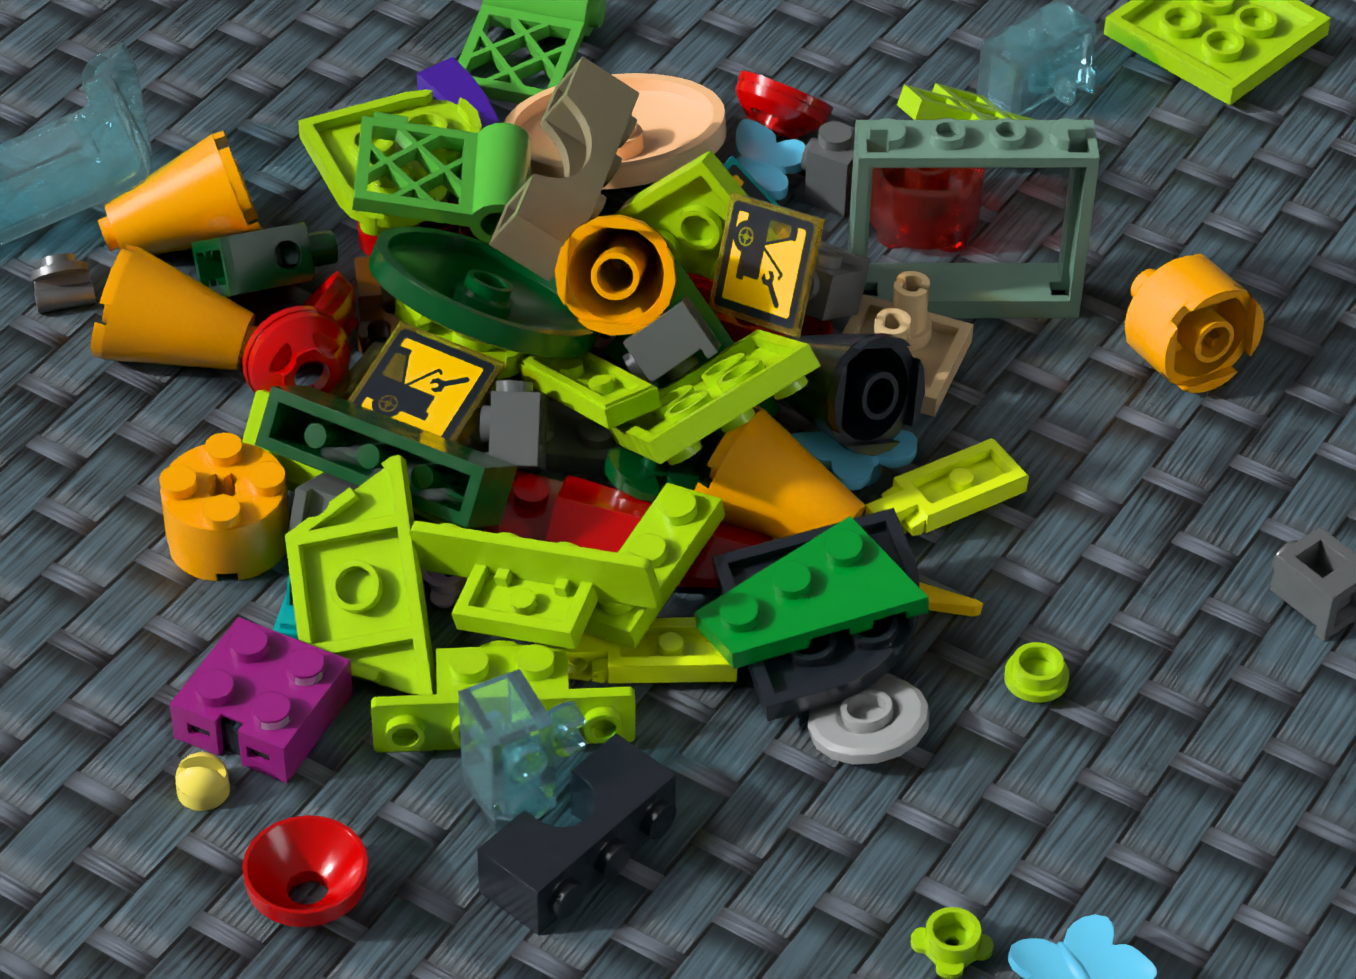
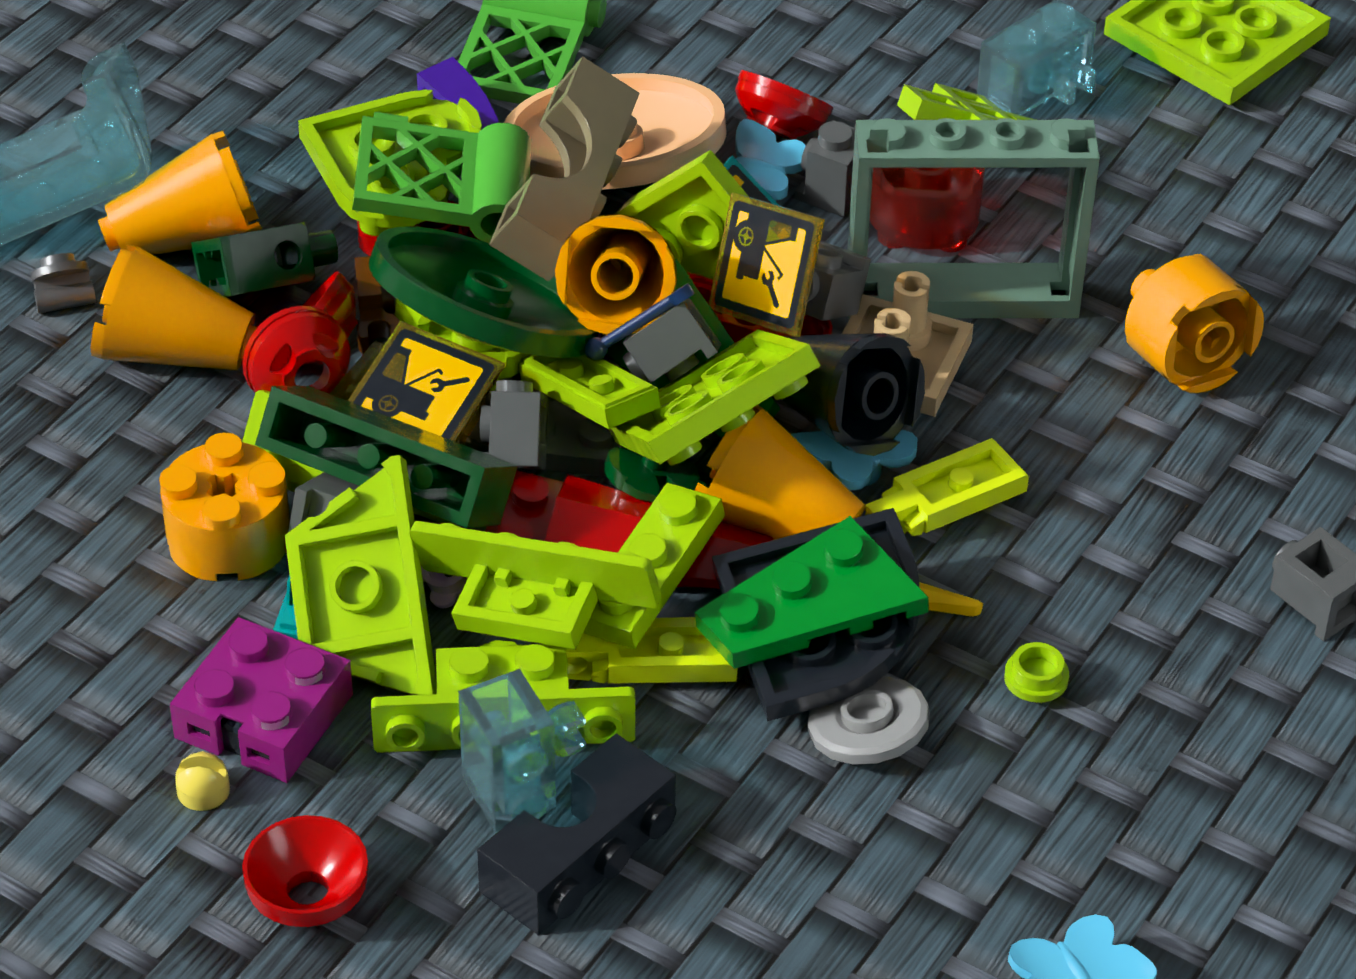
(597, 348): none -> dark blue hinge
(955, 927): lime plate -> none

